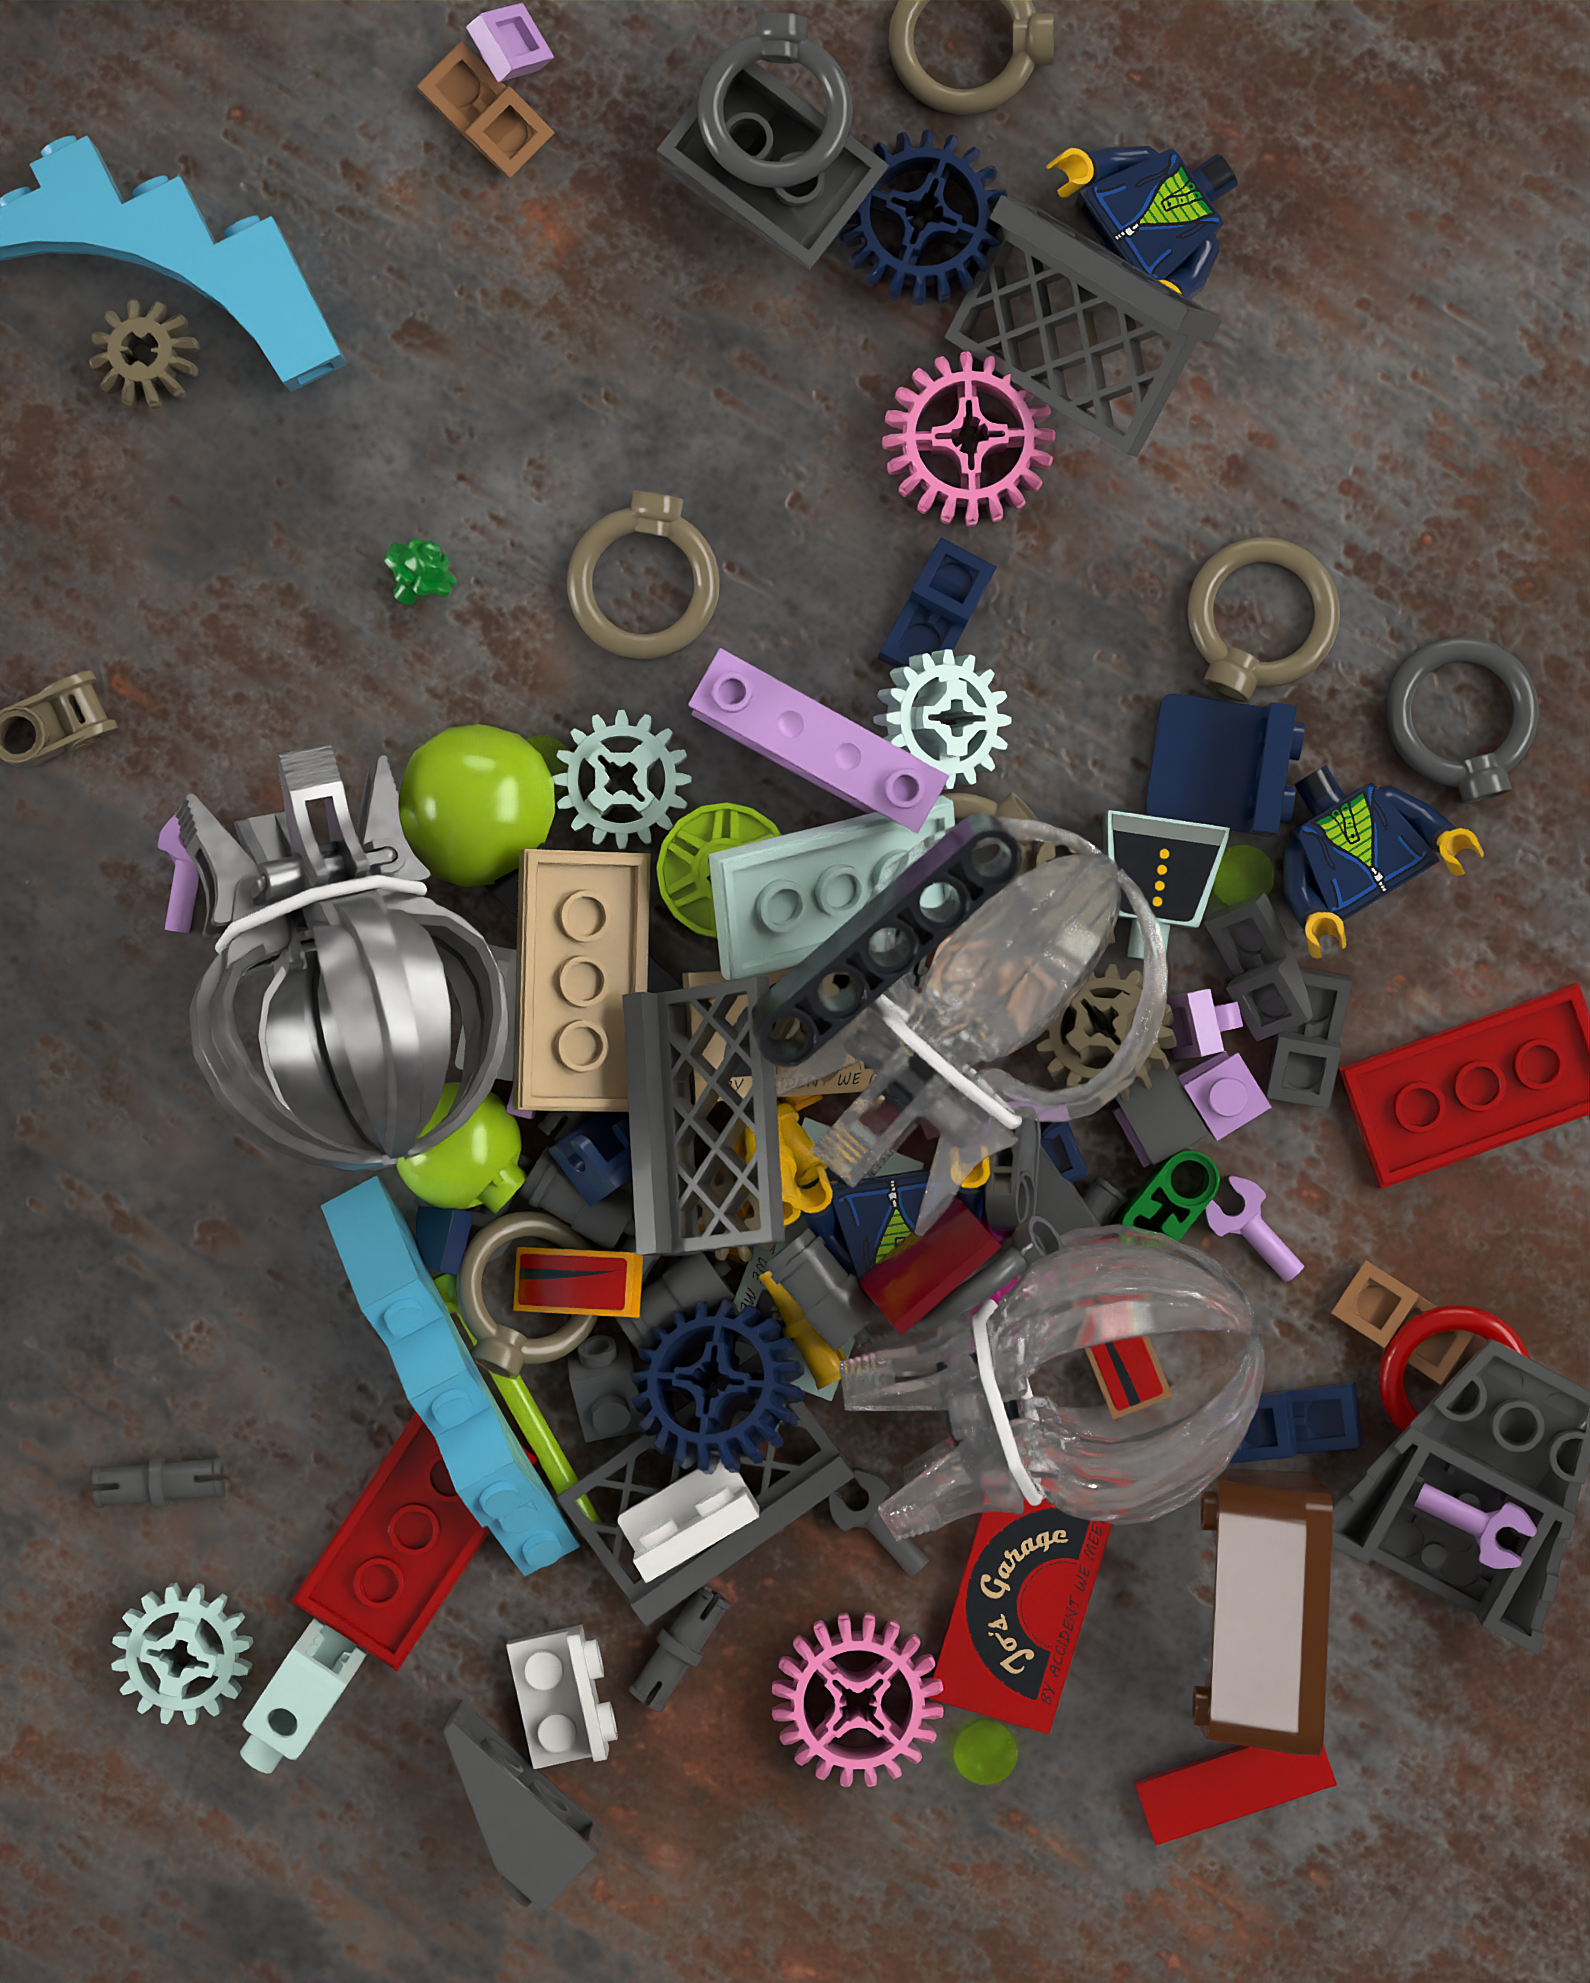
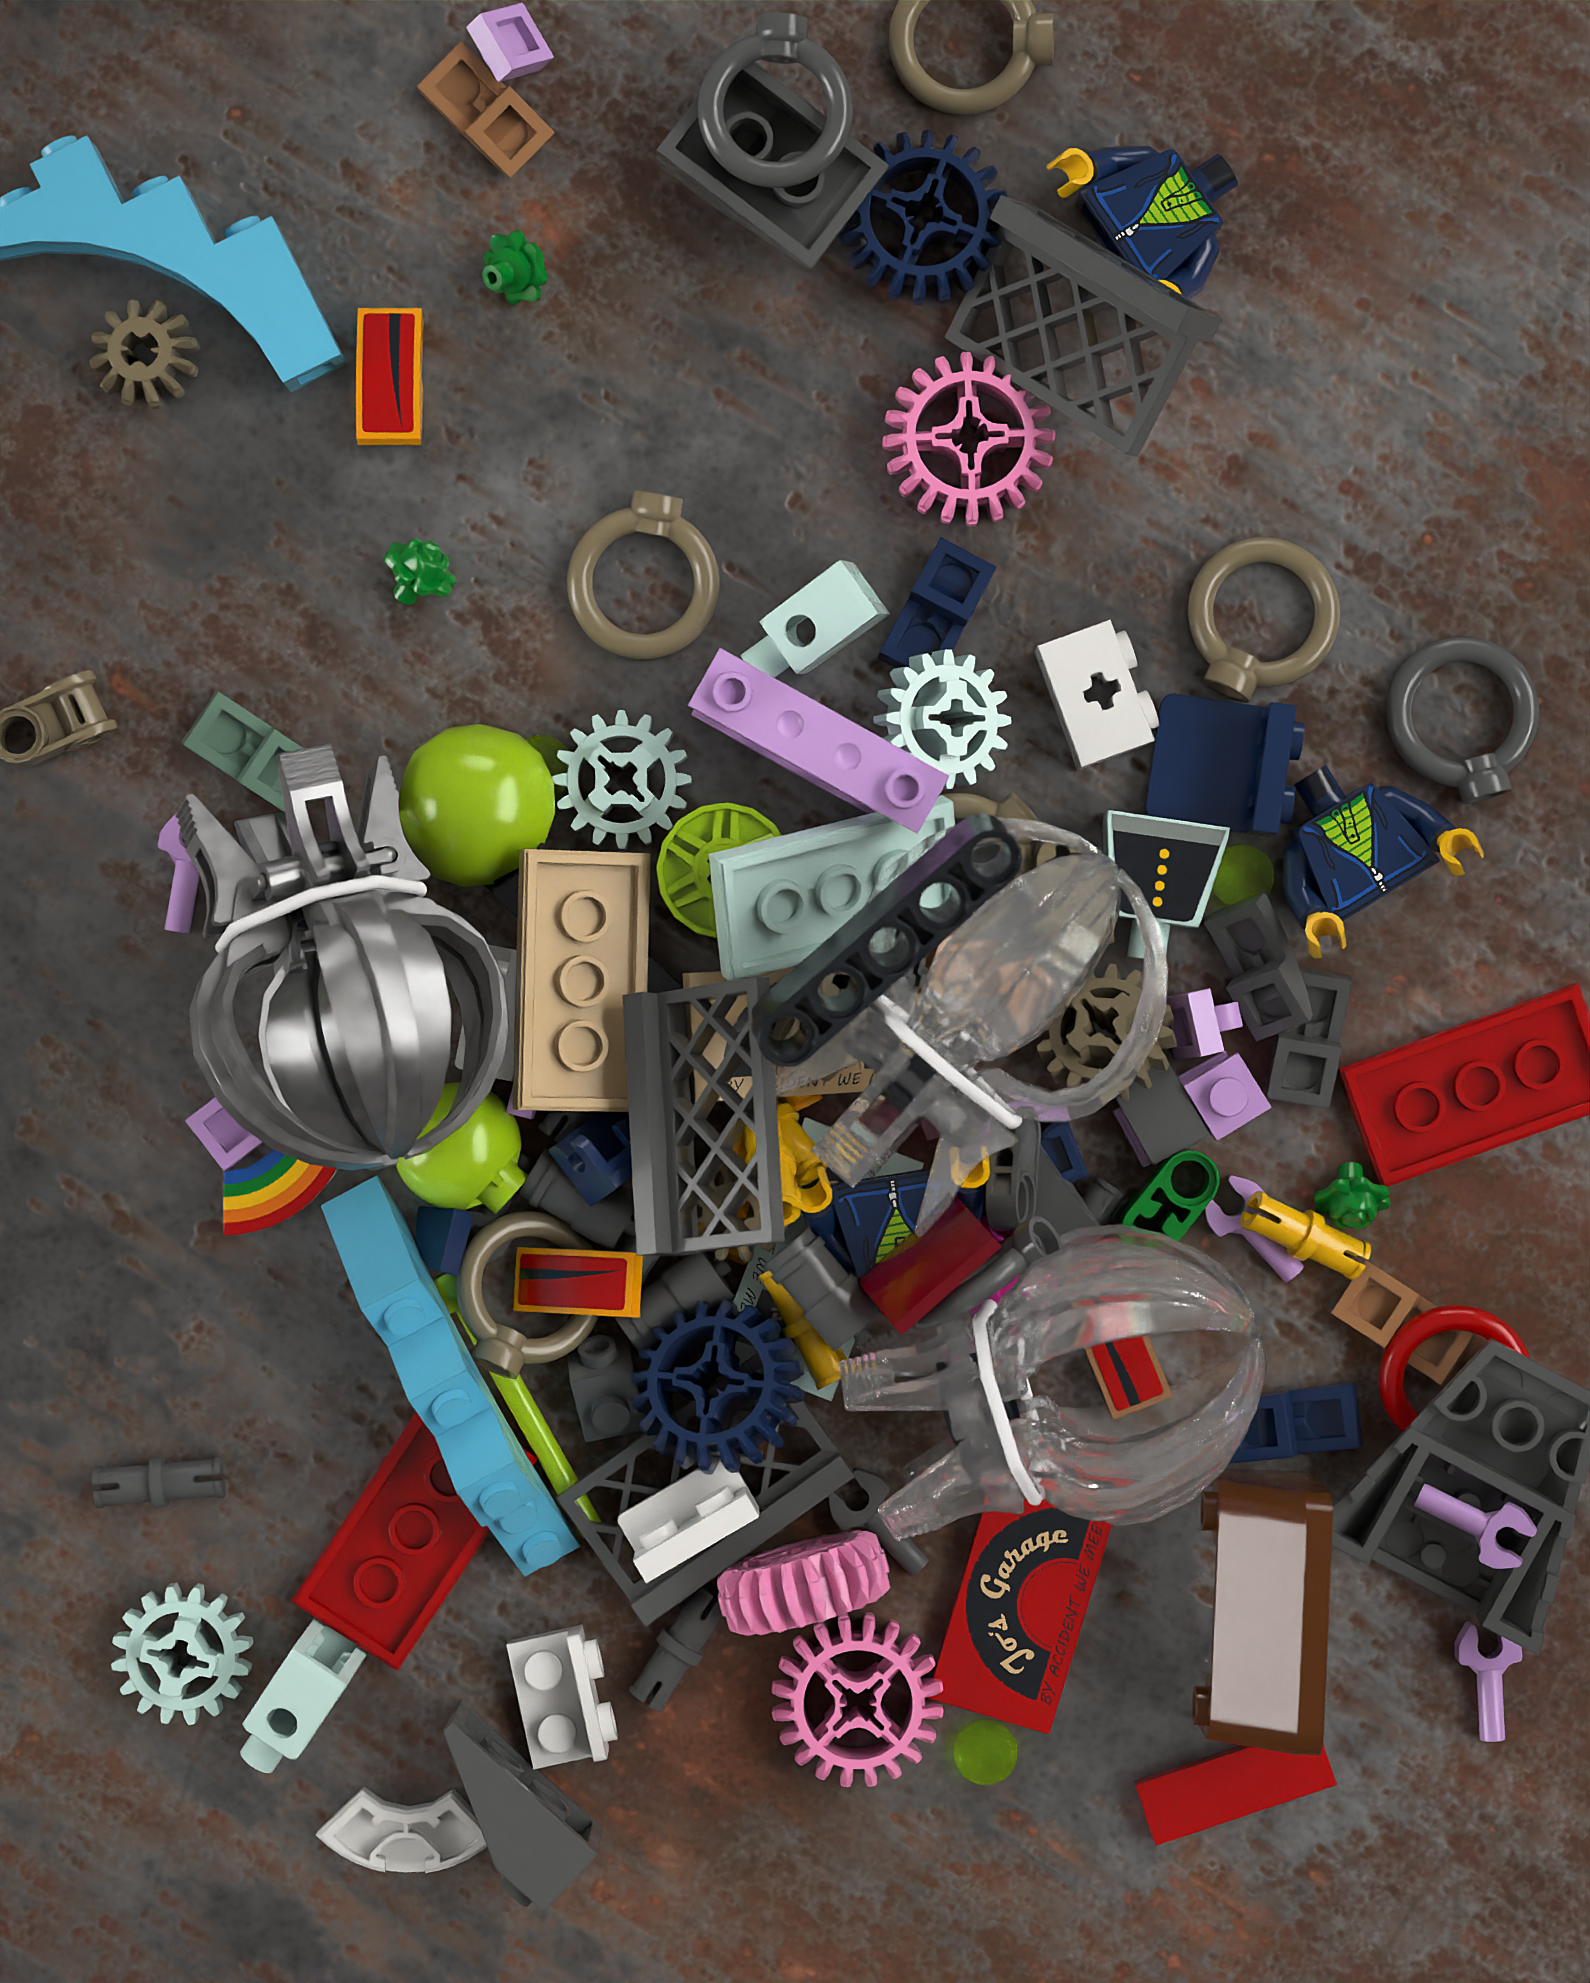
(222, 1134): none -> lavender plate
(240, 746): none -> sand green slope
(270, 1192): none -> tile
(389, 376): none -> slope
(403, 1836): none -> white tile
(514, 267): none -> green plant
(803, 1582): none -> bright pink gear
(841, 610): none -> light aqua torso
(1067, 672): none -> white brick
(1305, 1235): none -> yellow pin
(1351, 1198): none -> green plant
(1489, 1678): none -> lavender bar

